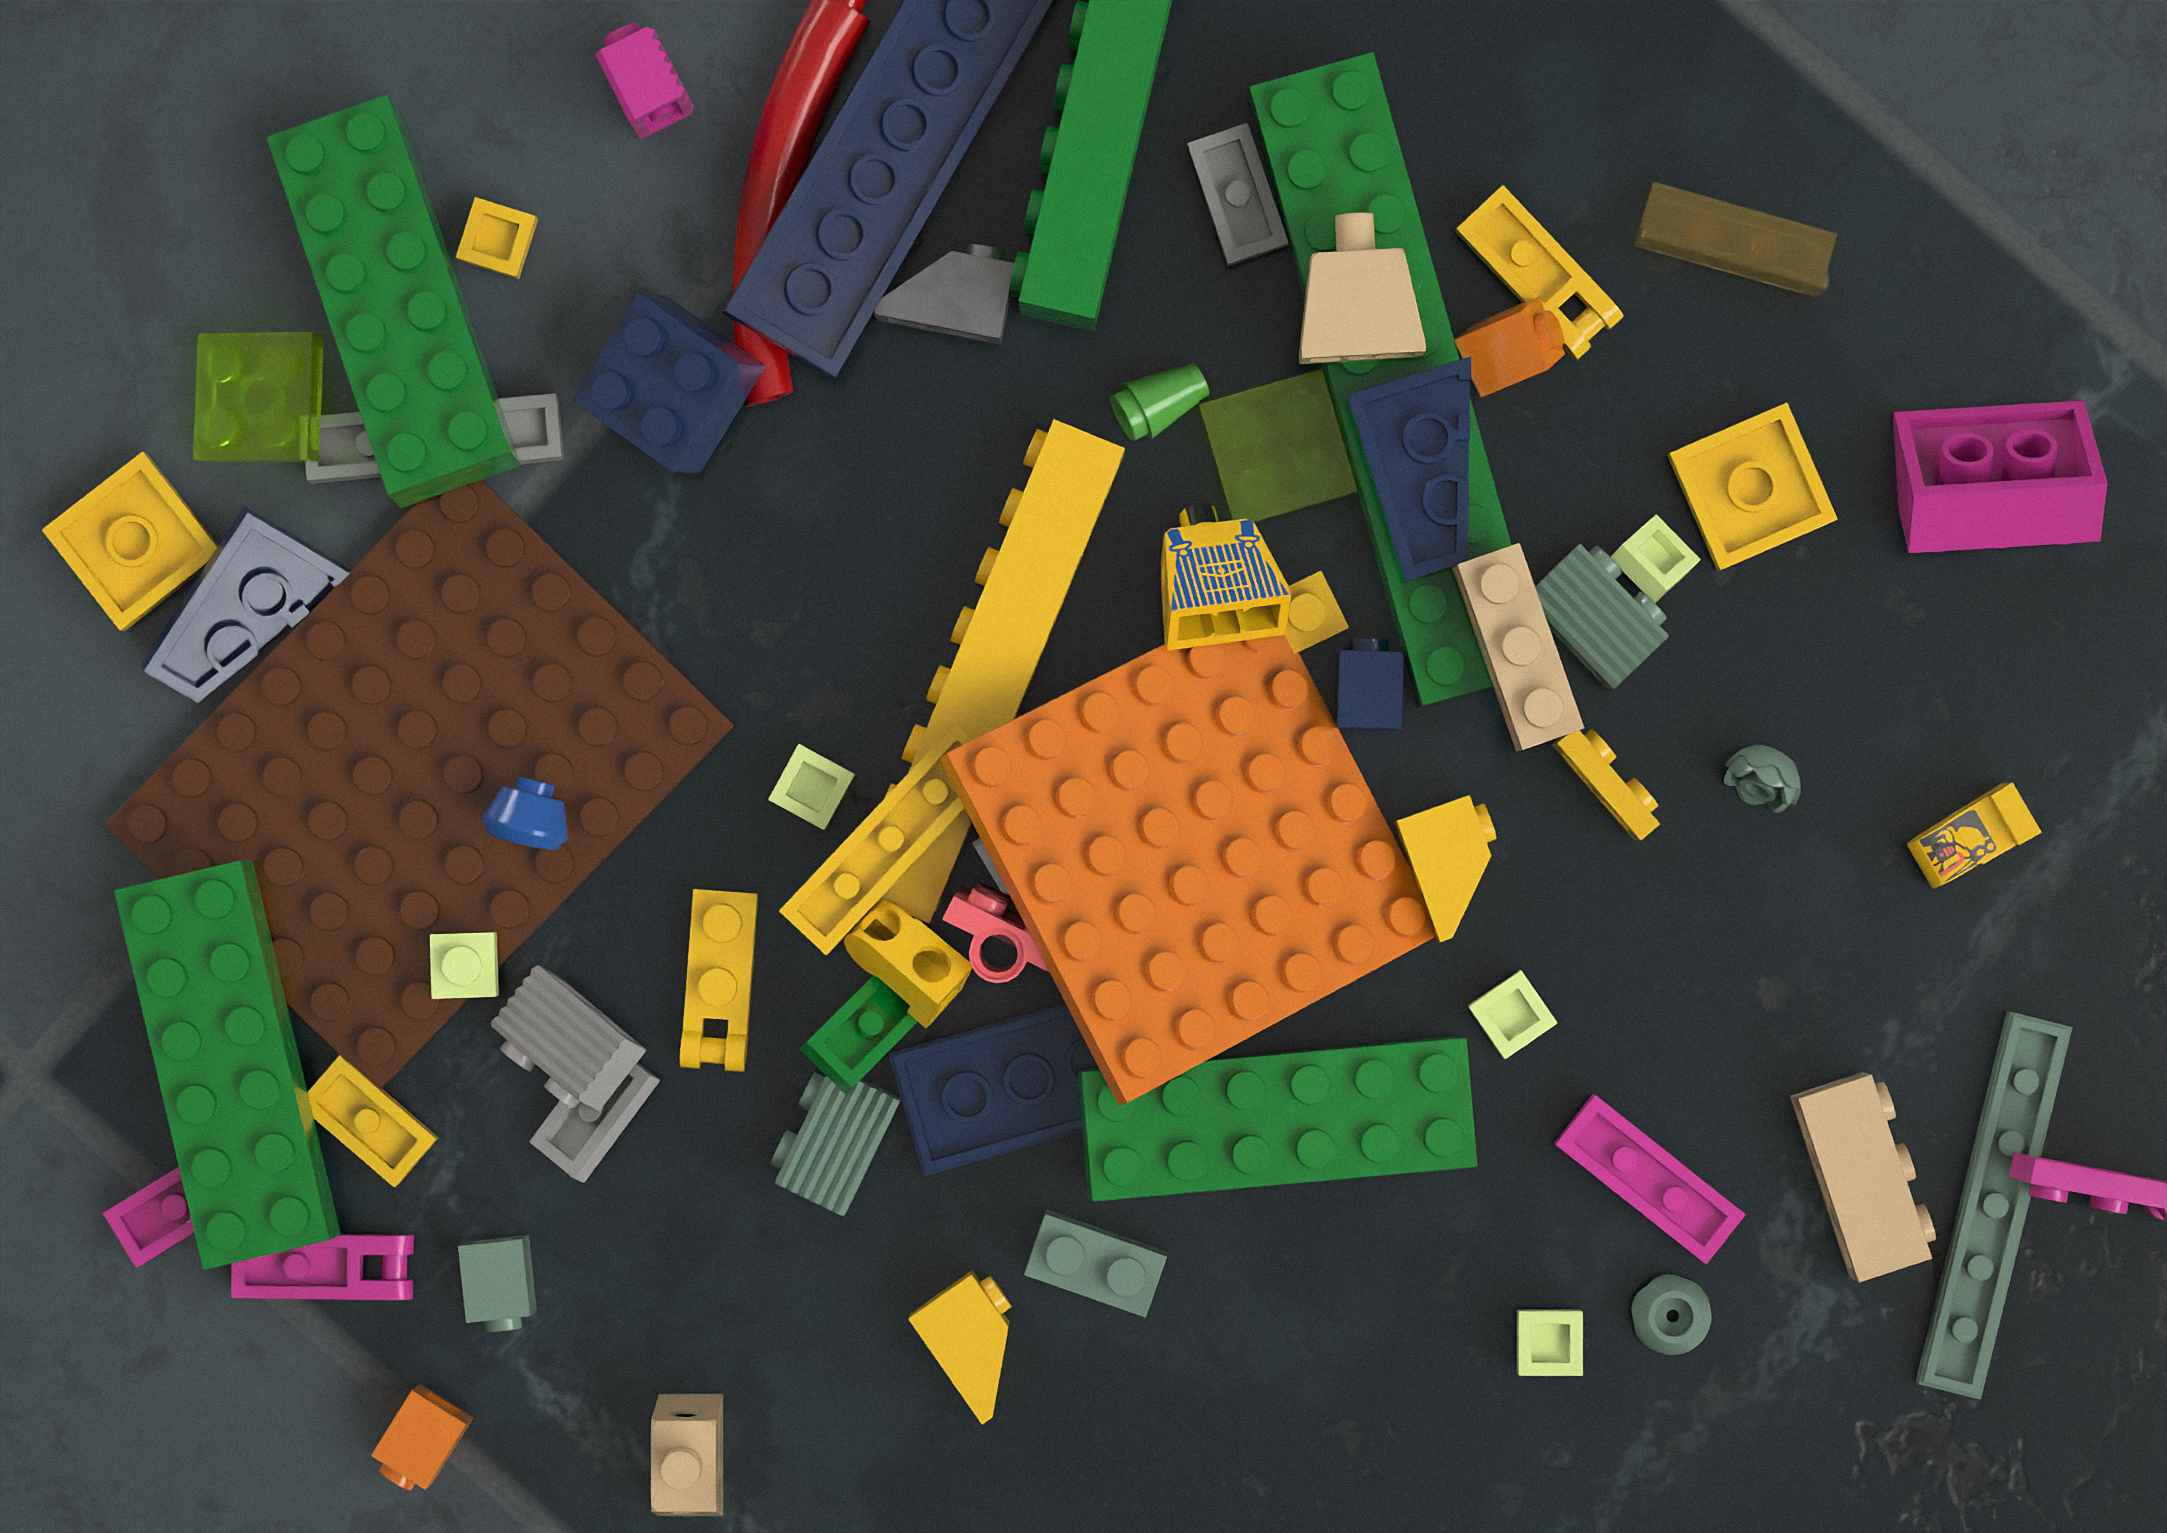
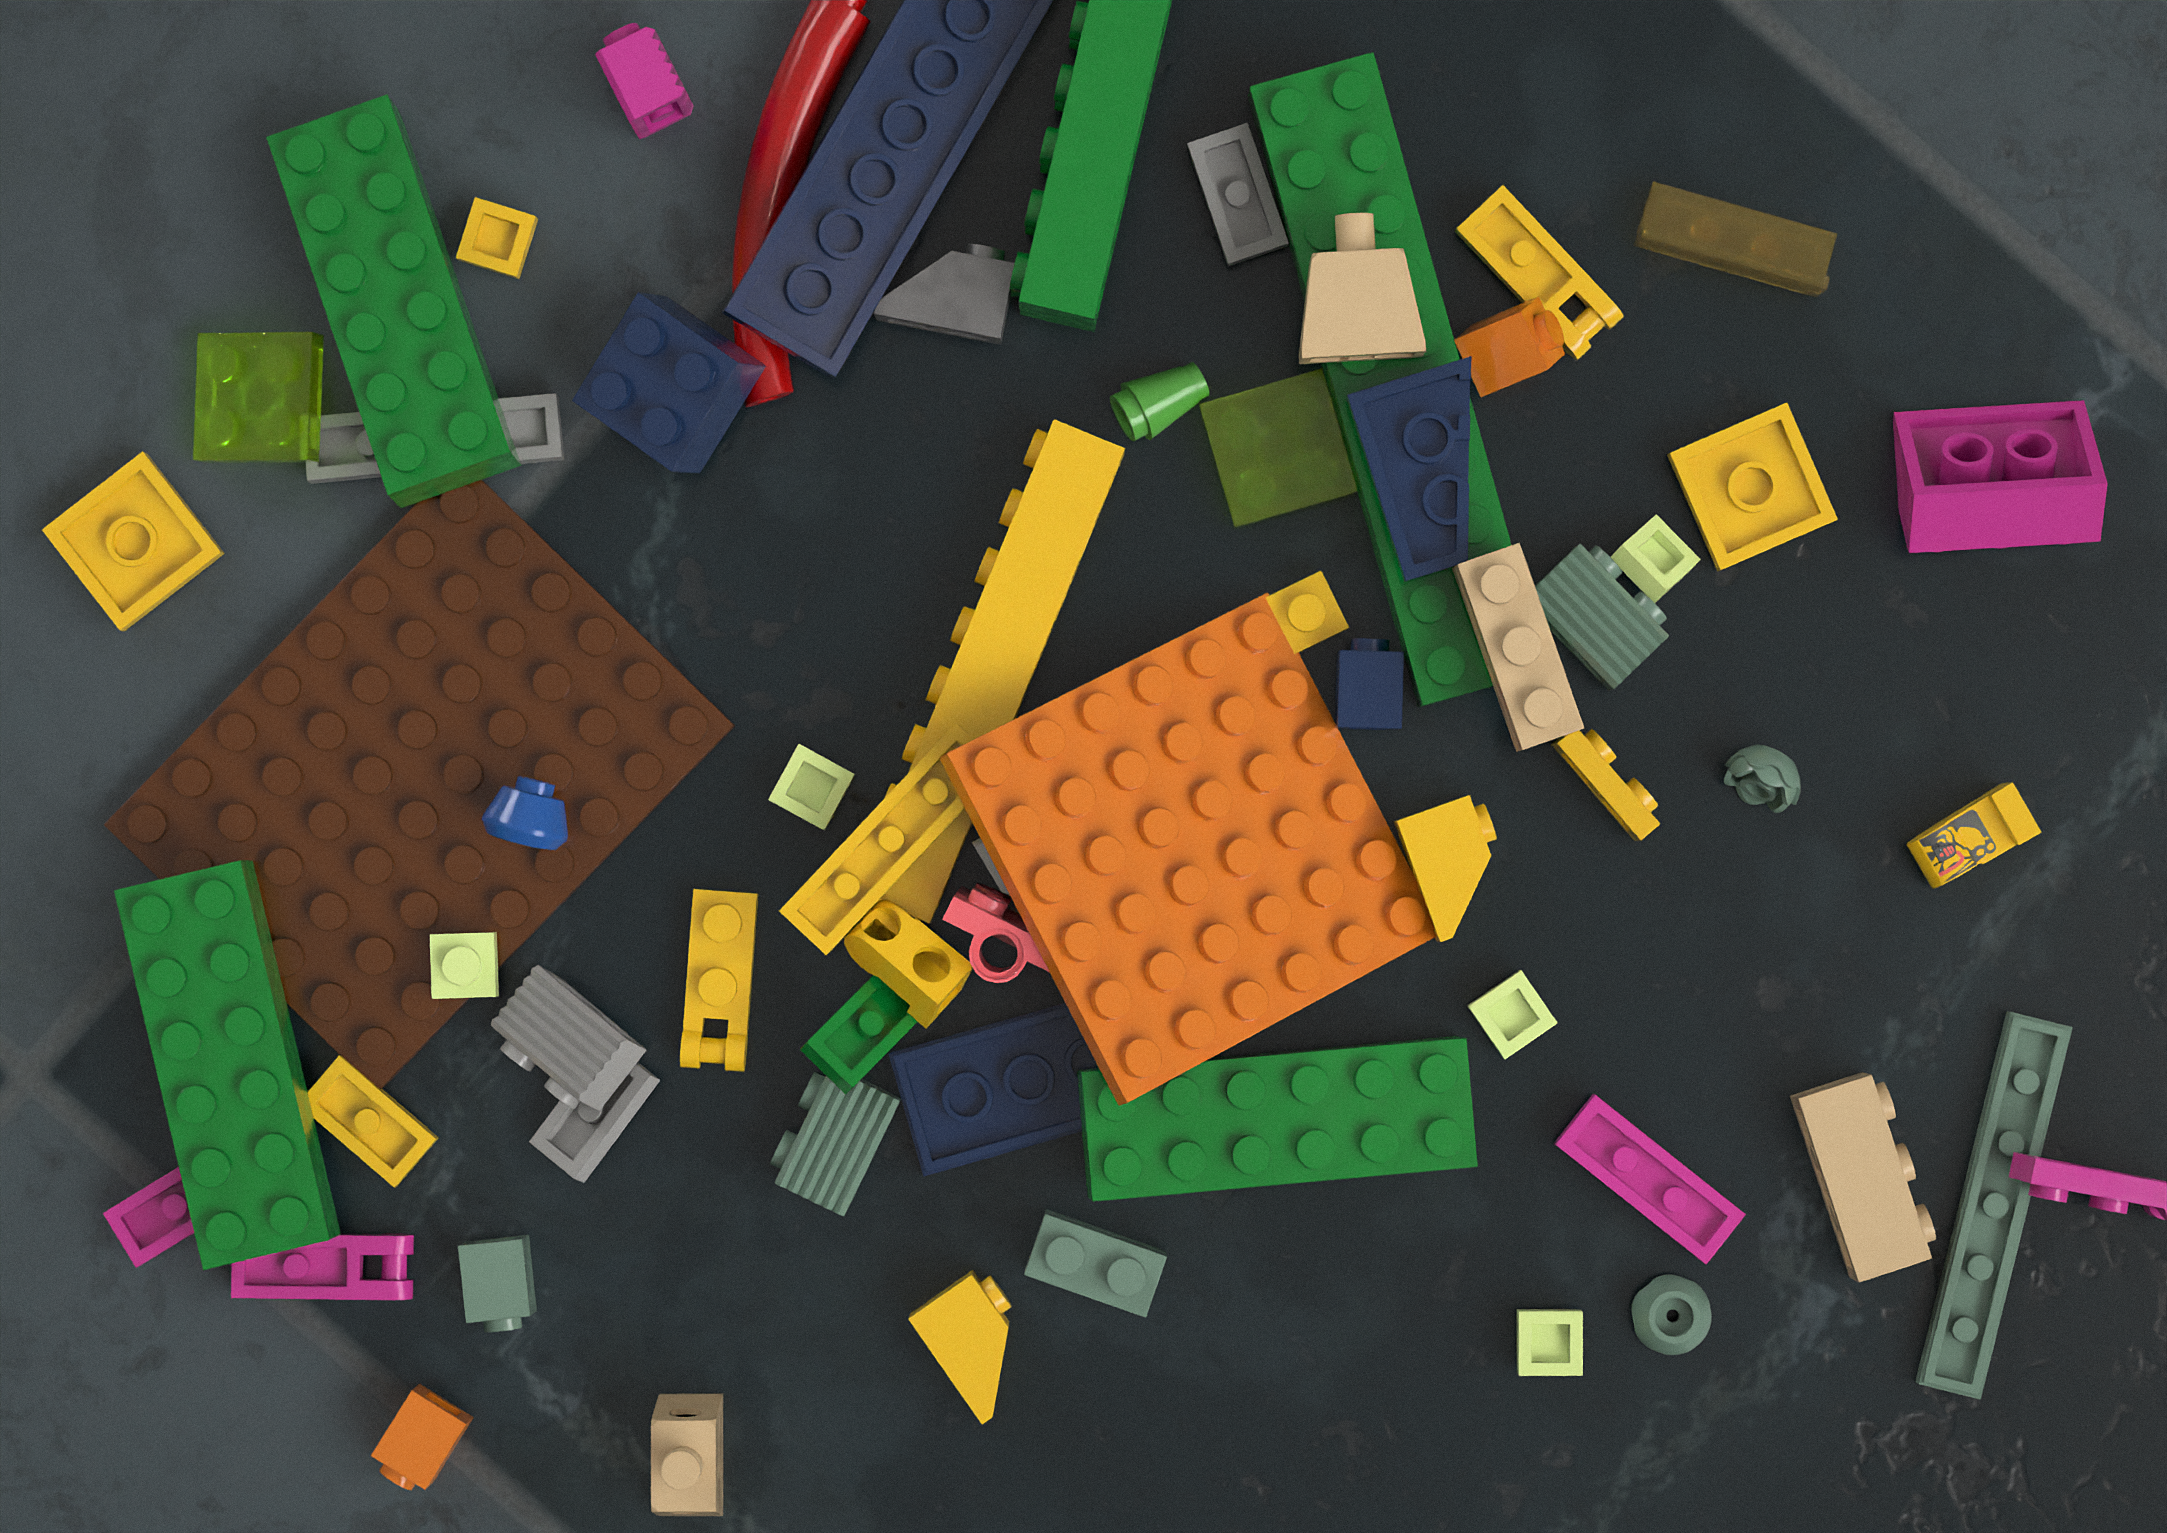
(238, 603): wing -> none
(1219, 582): yellow torso -> none

